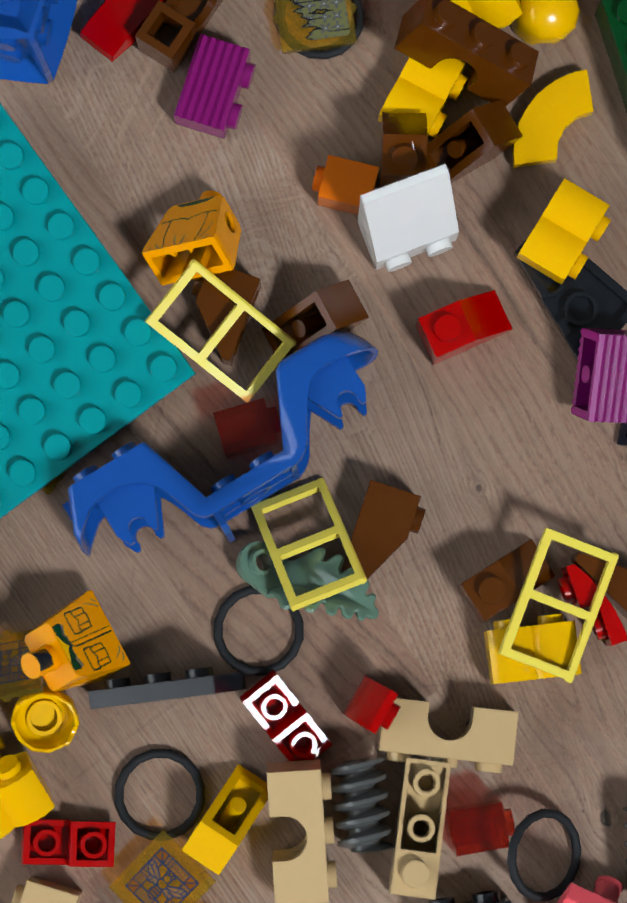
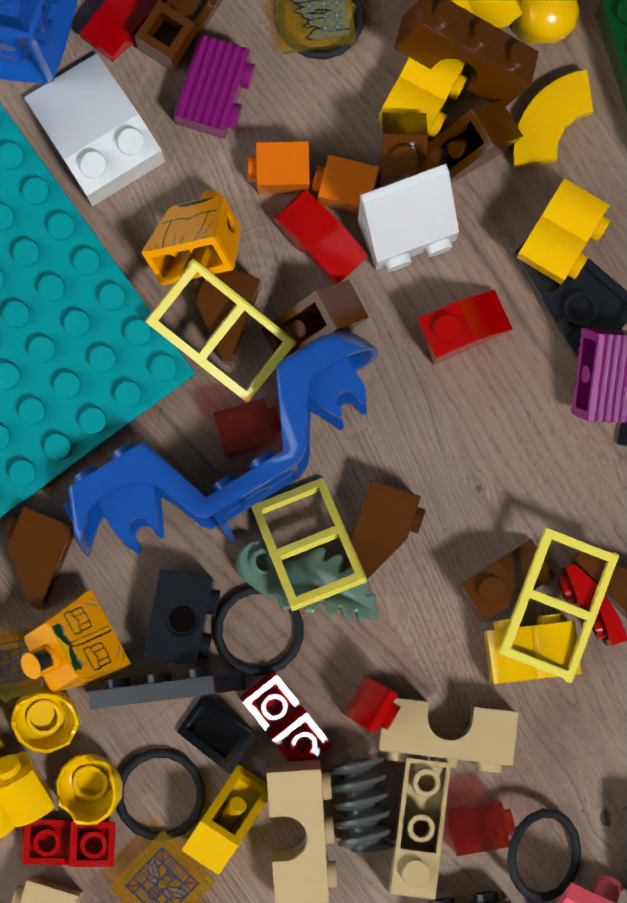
(38, 552): none -> reddish brown slope
(89, 788): none -> yellow hair
(95, 129): none -> white slope
(163, 639): none -> black brick
(217, 734): none -> black slope
(280, 167): none -> orange brick
(321, 236): none -> red slope

